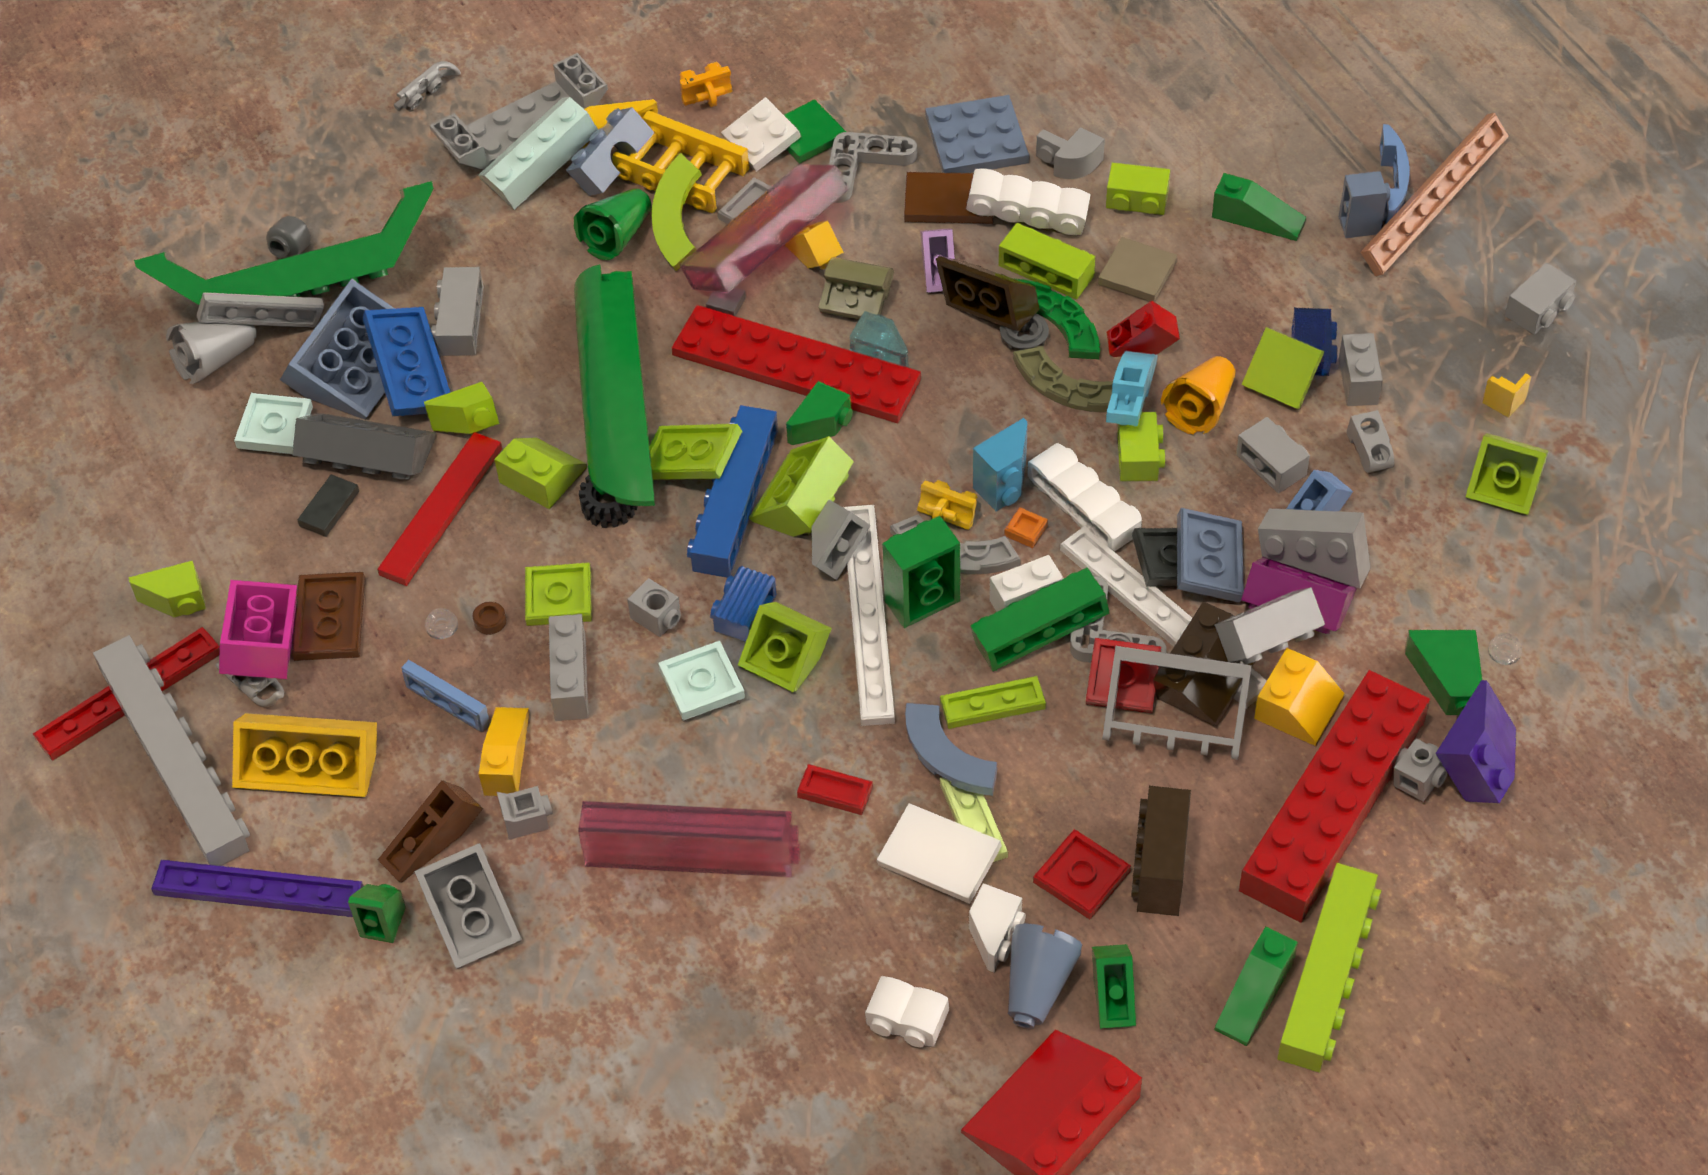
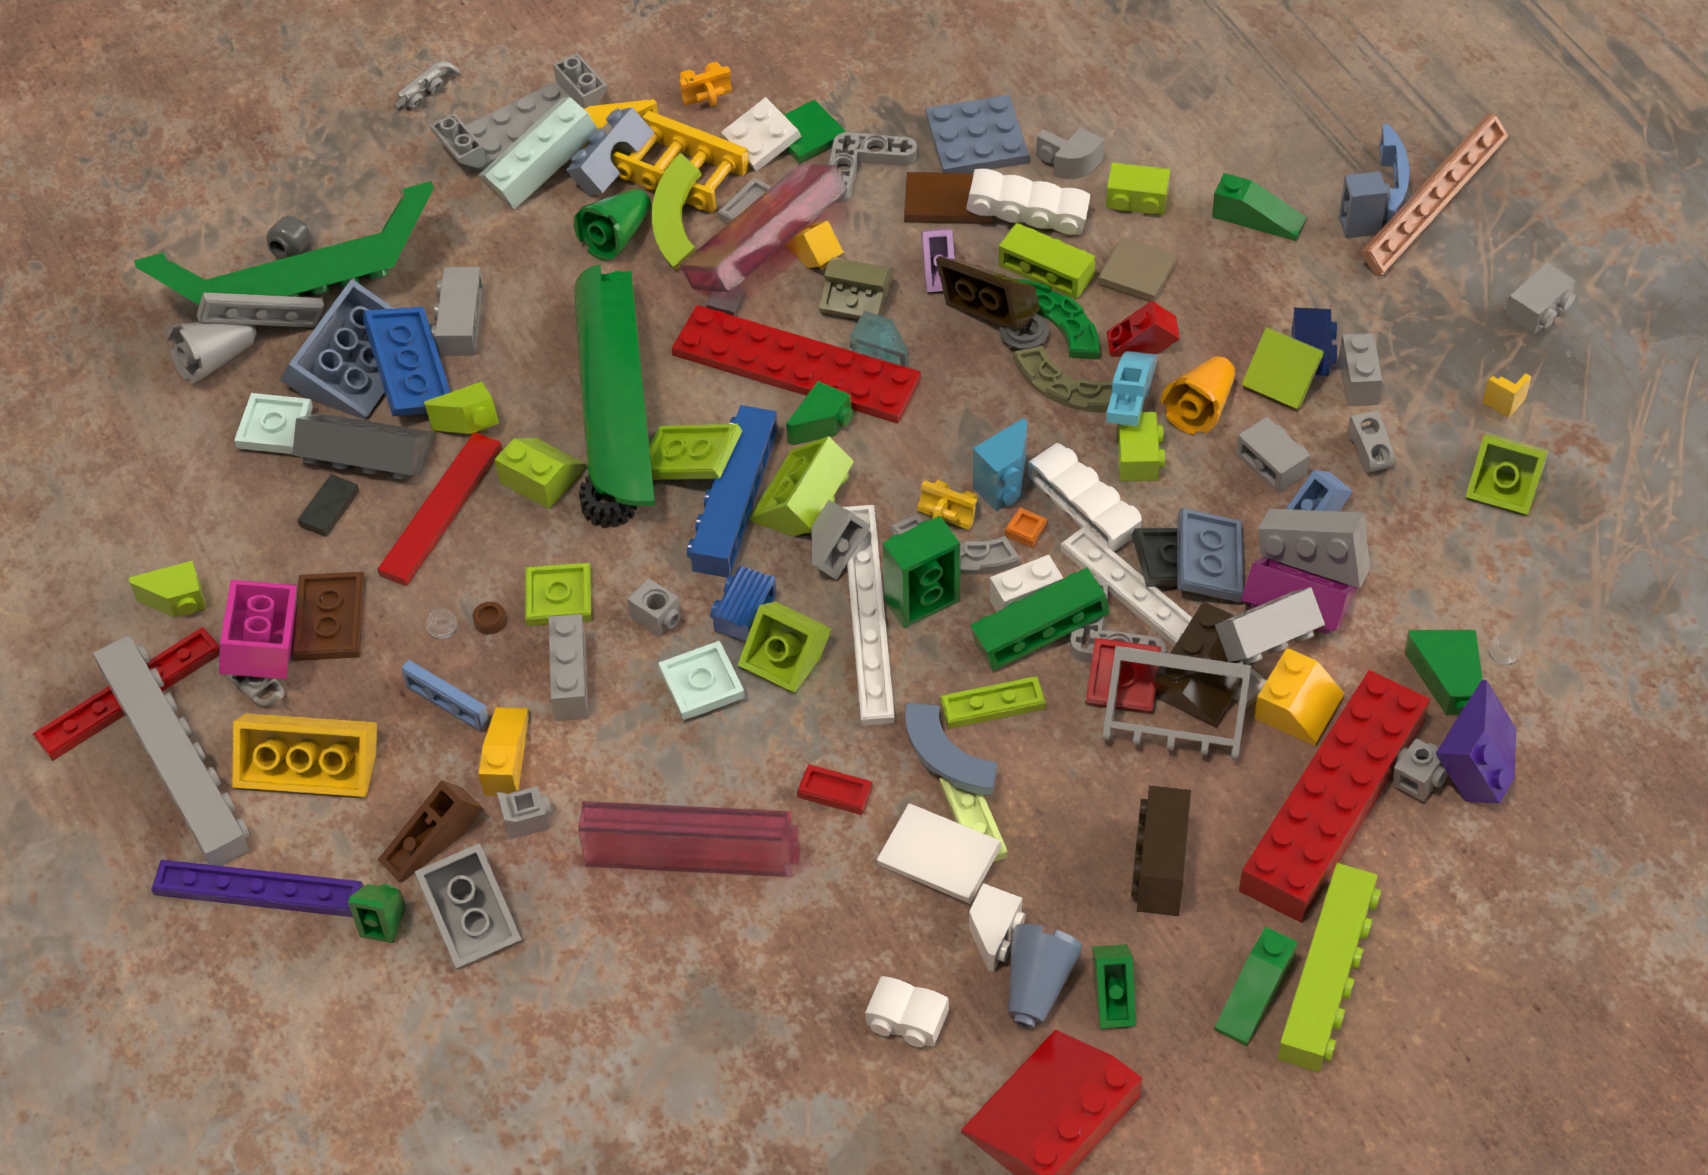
(1081, 874): red tile -> none

